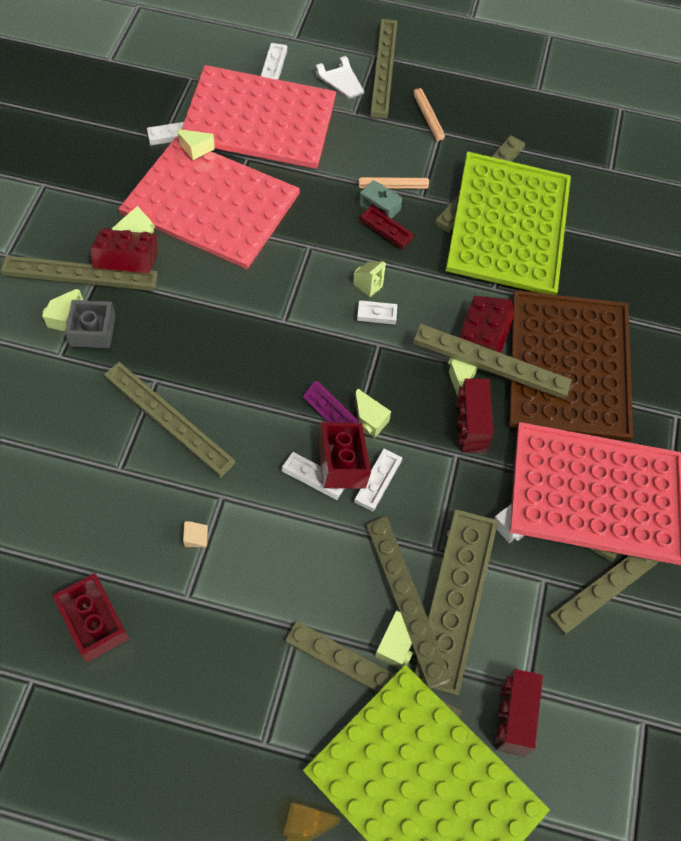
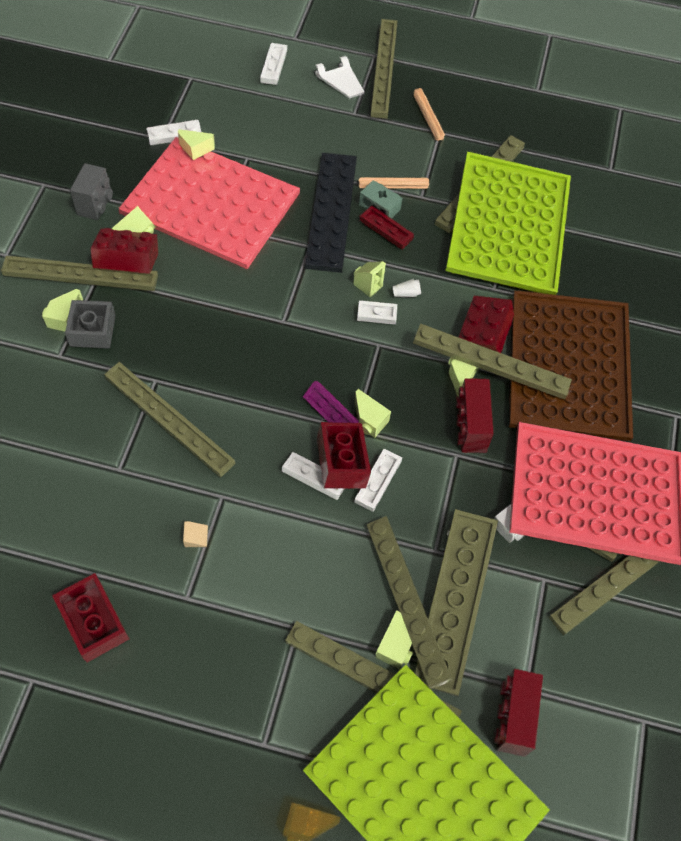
(91, 191): none -> dark grey brick
(261, 116): coral plate -> none
(331, 213): none -> black plate
(407, 289): none -> white cone

